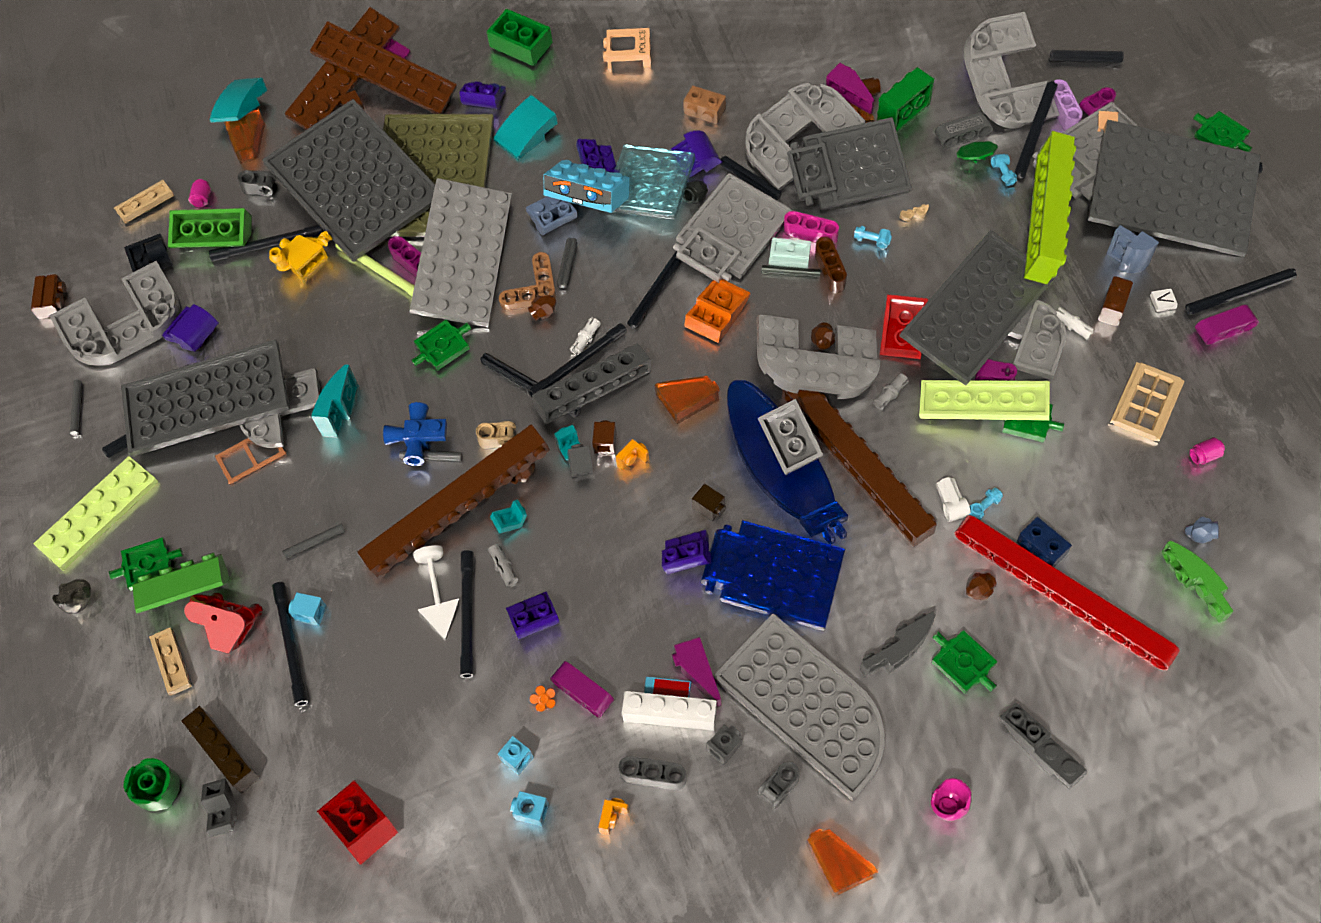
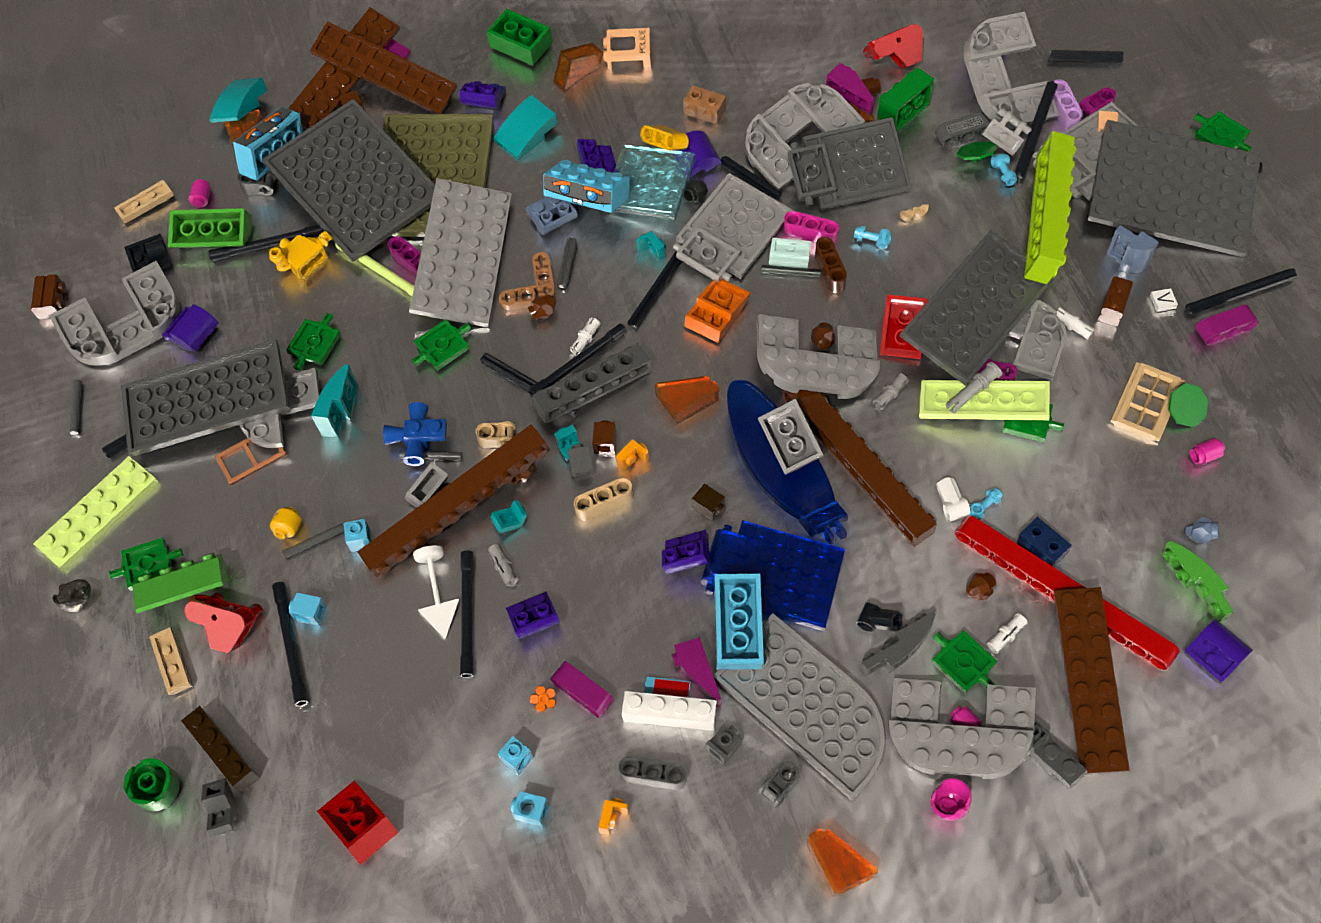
(265, 139): none -> medium azure brick
(285, 522): none -> yellow head
(313, 342): none -> green plate
(357, 534): none -> medium azure brick
(426, 485): none -> light grey piece
(576, 64): none -> clear orange slope
(598, 507): none -> tan beam
(652, 242): none -> teal bracket
(664, 137): none -> yellow beam
(738, 621): none -> medium azure brick
(874, 618): none -> black piece
(902, 46): none -> piece
(960, 749): none -> light grey plate
(965, 717): none -> dark pink brick
(980, 381): none -> light grey pin
(1004, 137): none -> light grey plate
(1007, 633): none -> white pin
(1091, 681): none -> reddish brown plate
(1188, 405): none -> green piece
(1218, 650): none -> dark purple brick

